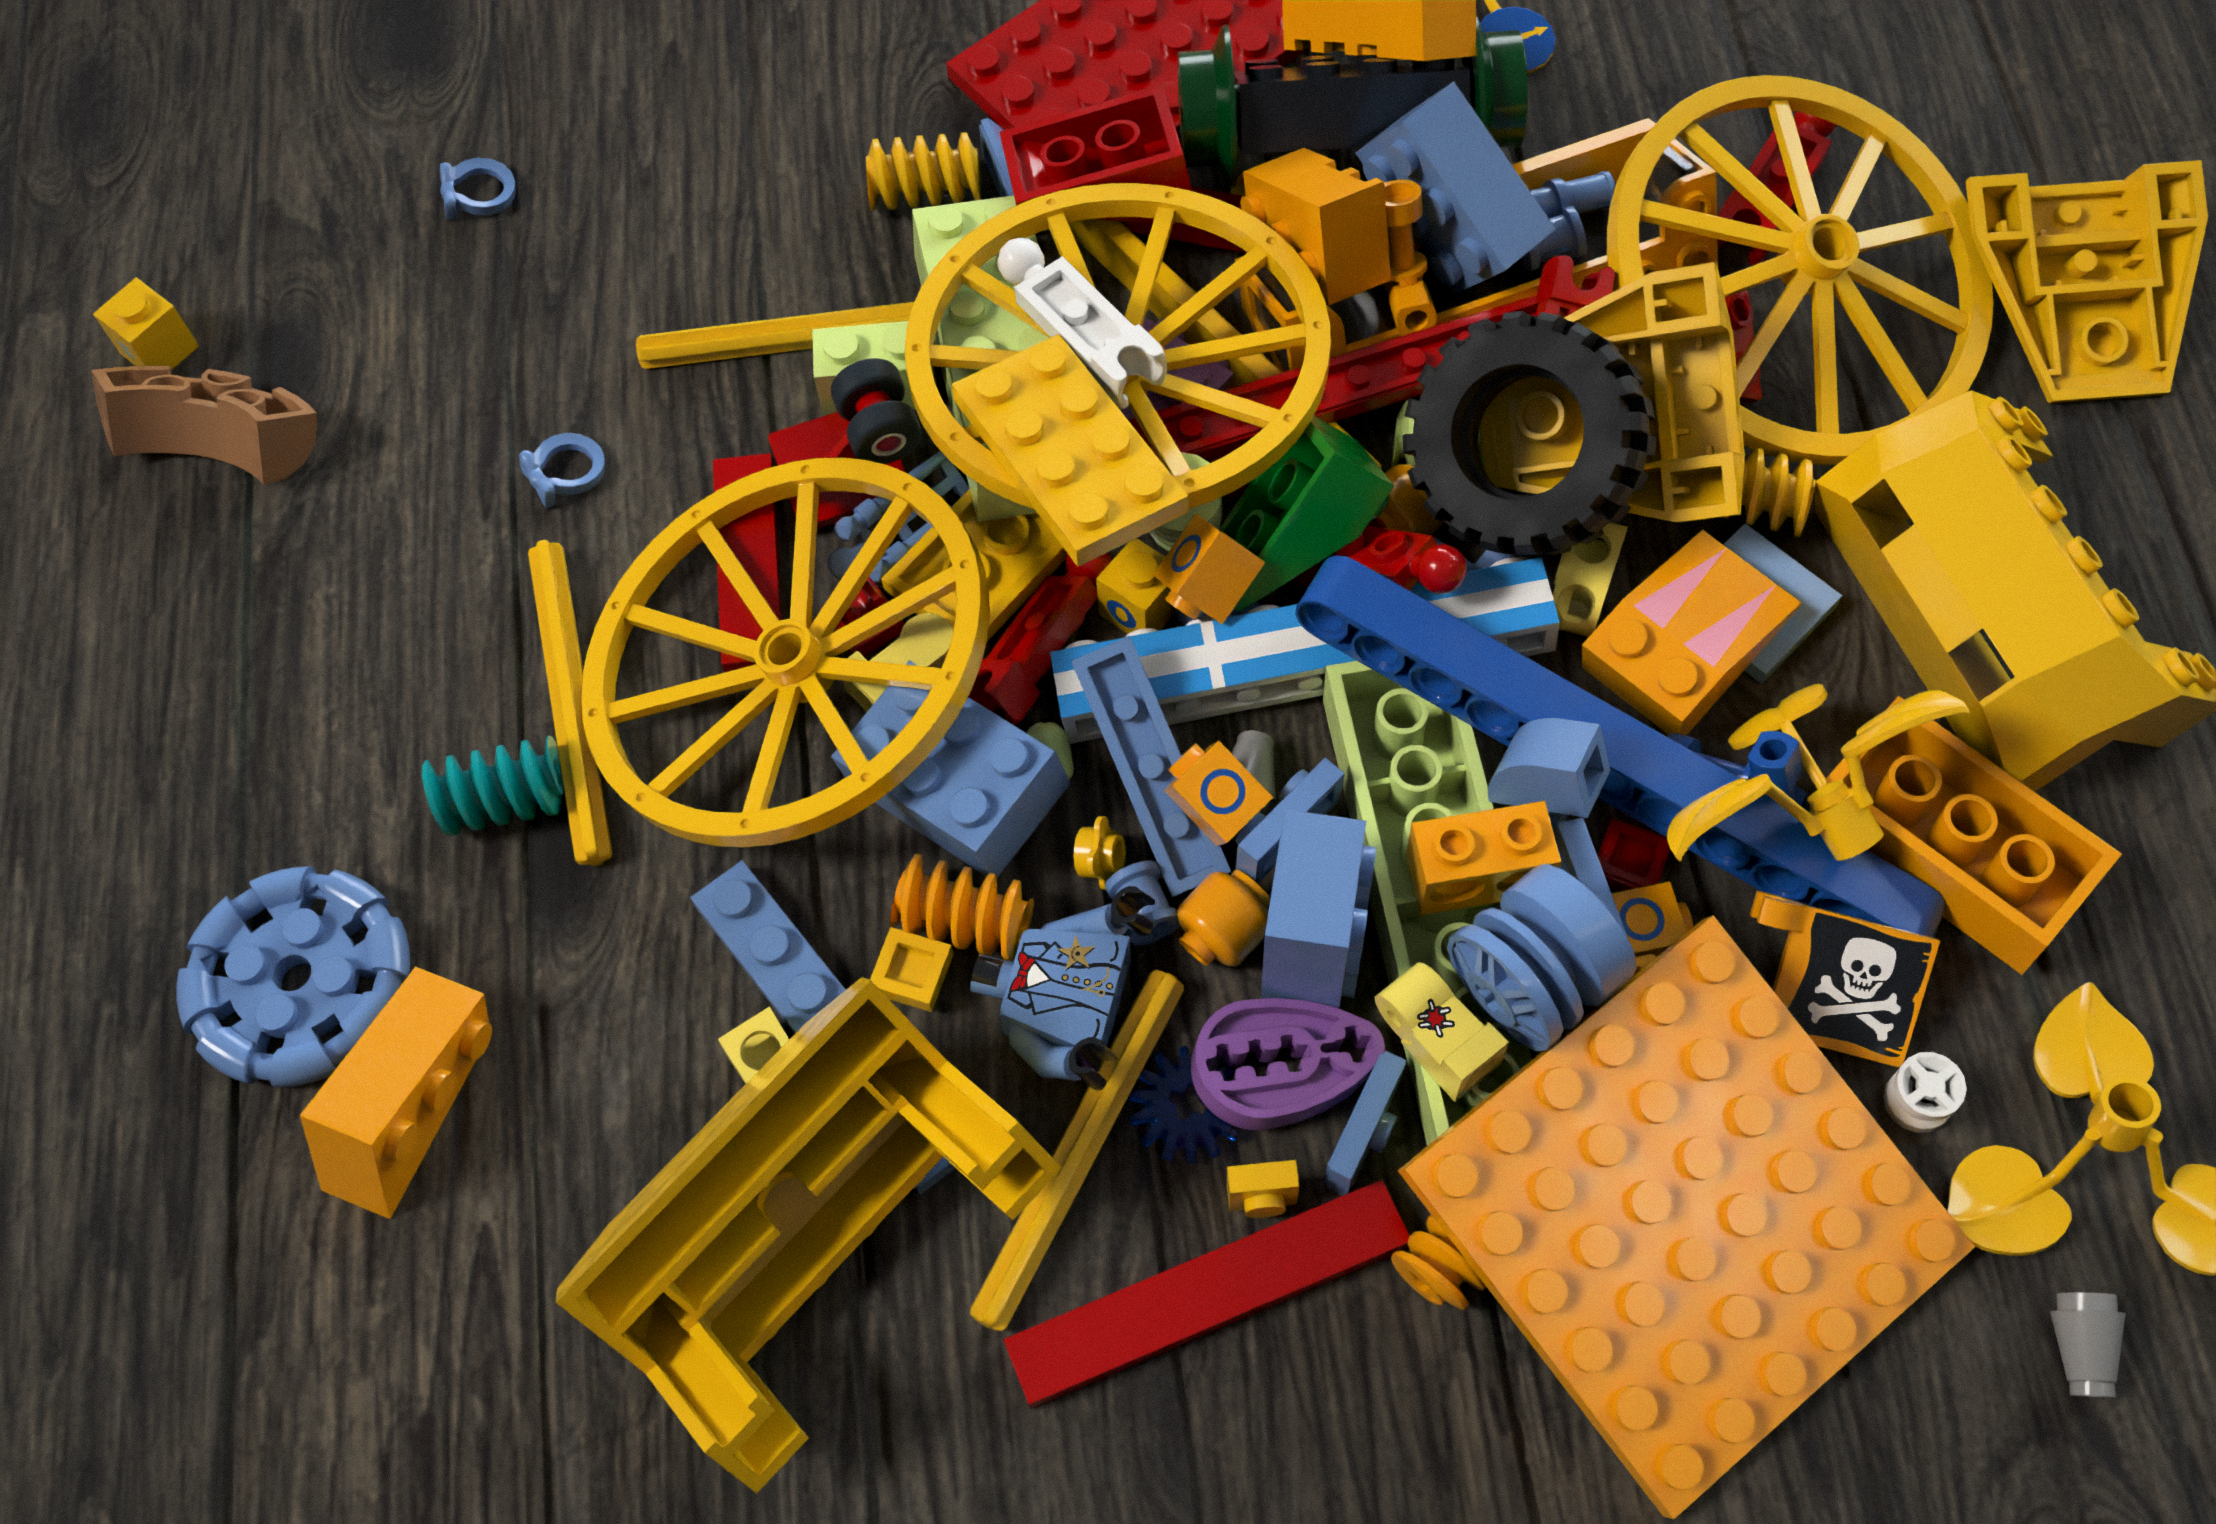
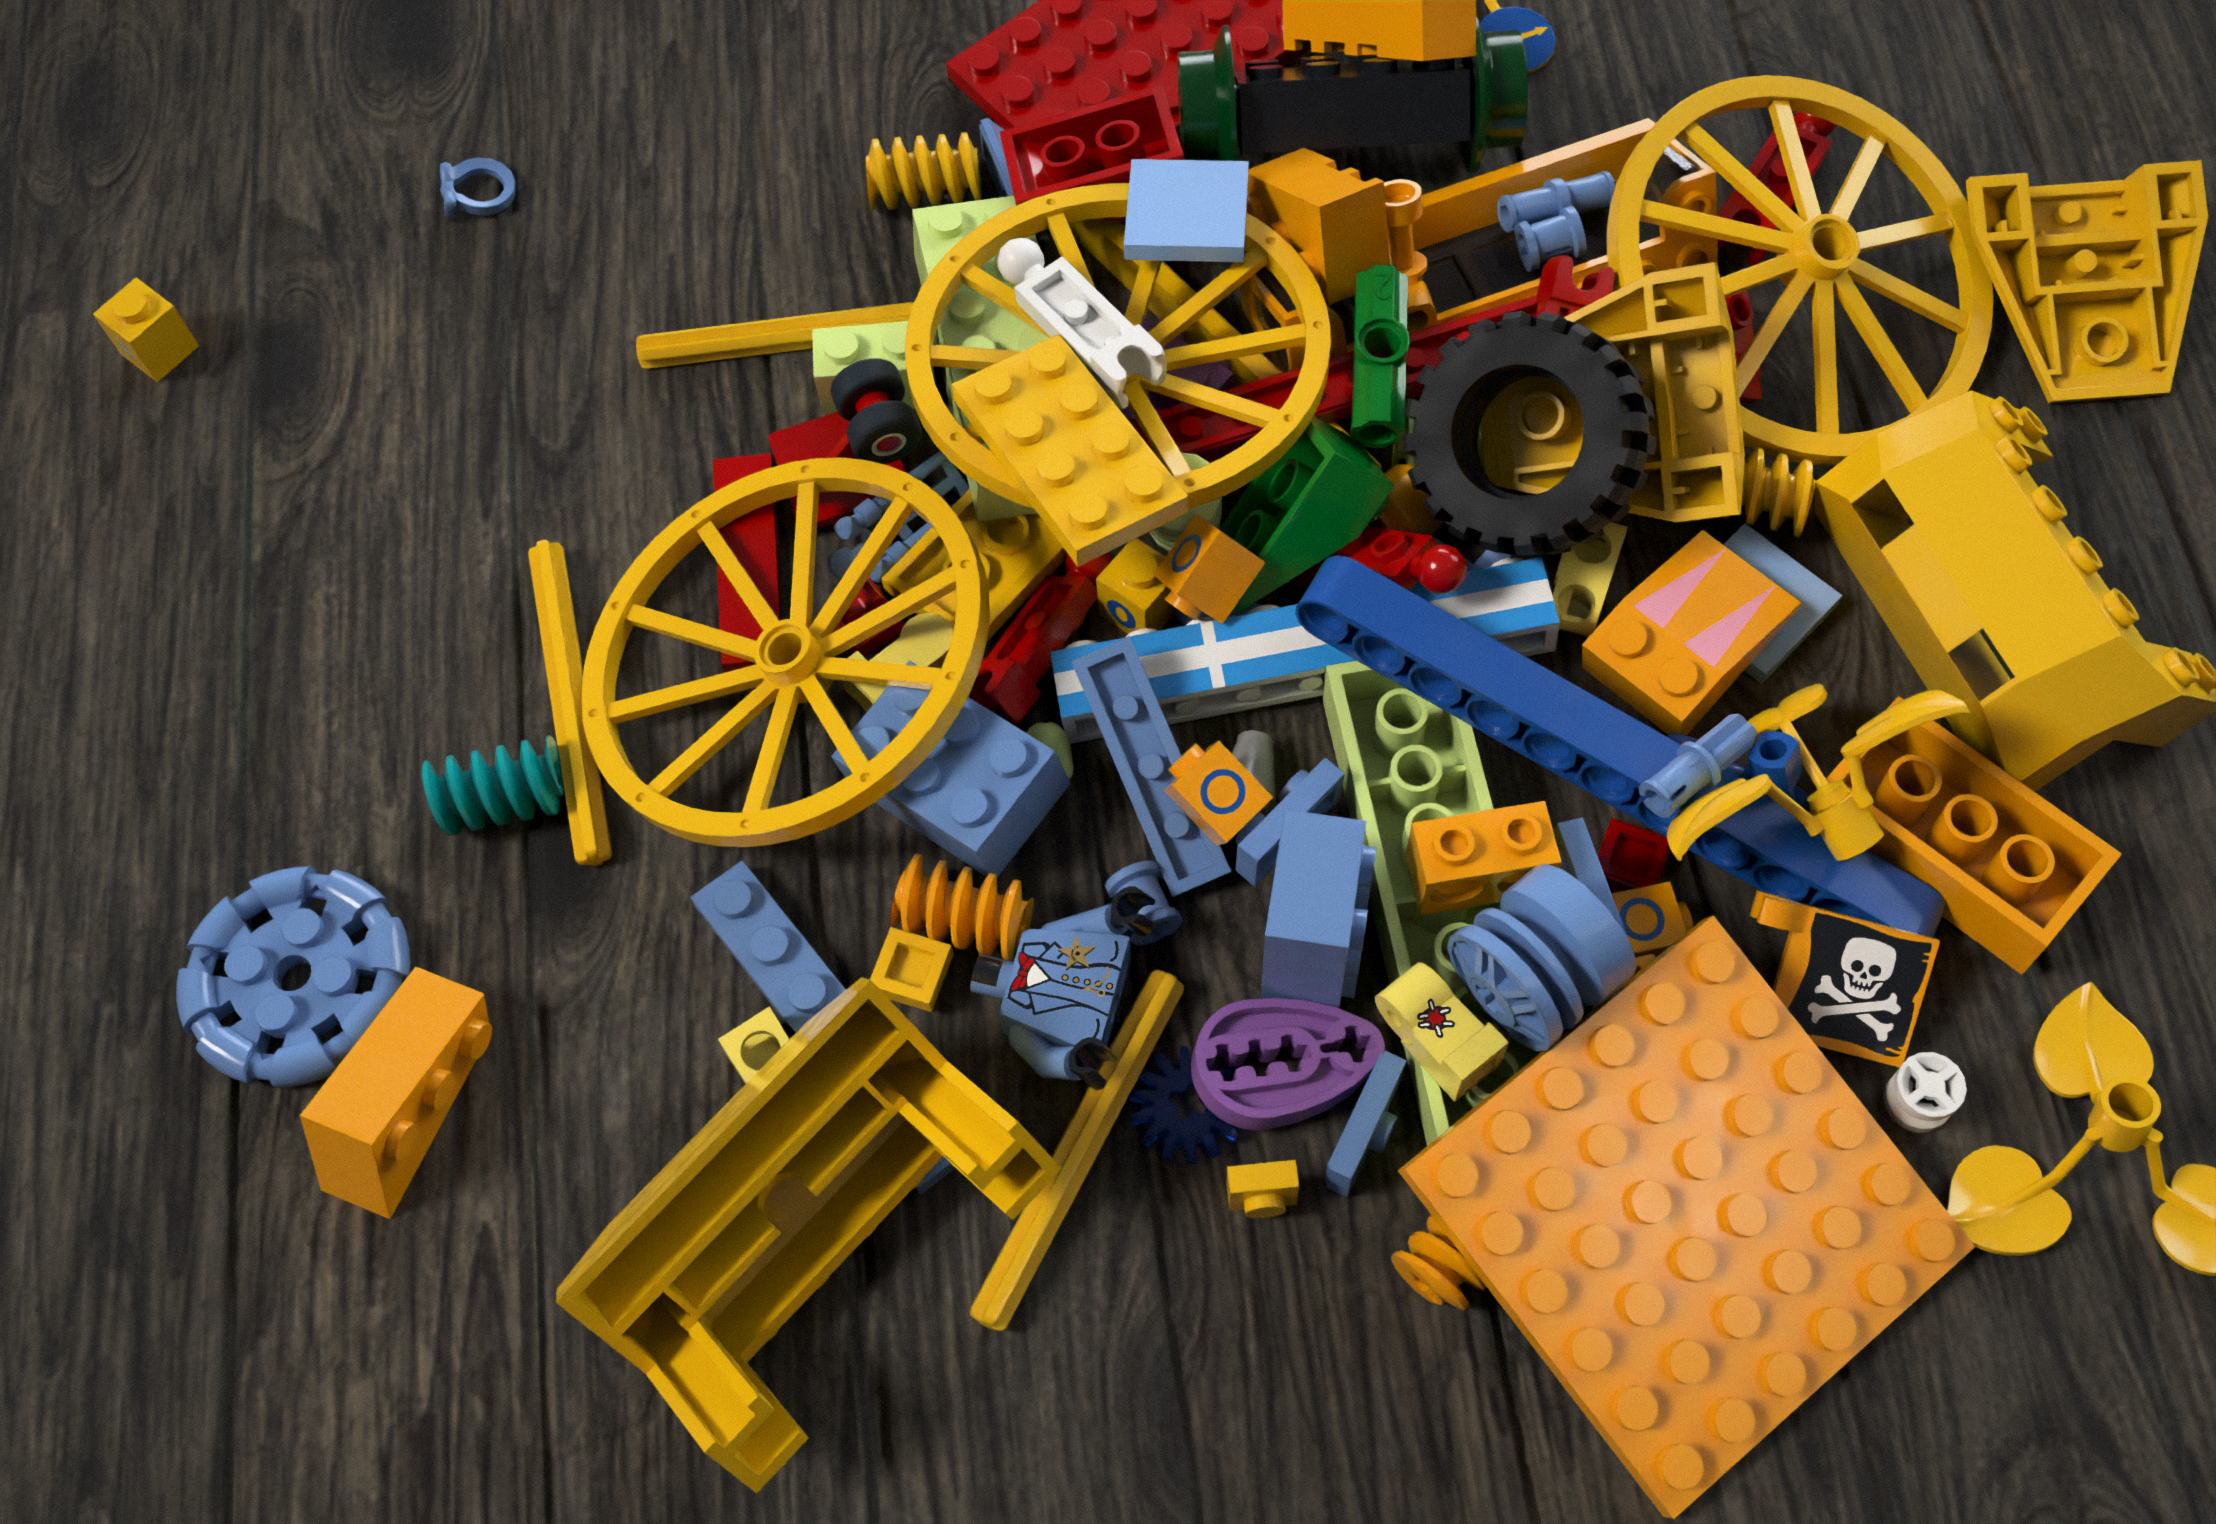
(205, 417): medium nougat brick -> none
(533, 463): medium blue piece -> none
(1099, 851): yellow plate -> none
(1186, 210): none -> light blue tile
(1206, 1293): red tile -> none
(1224, 918): light orange head -> none
(1376, 381): none -> green piece
(1473, 200): medium blue brick -> none
(1554, 764): medium blue brick -> none
(1698, 765): none -> medium blue axle
(2089, 1341): light grey cone -> none

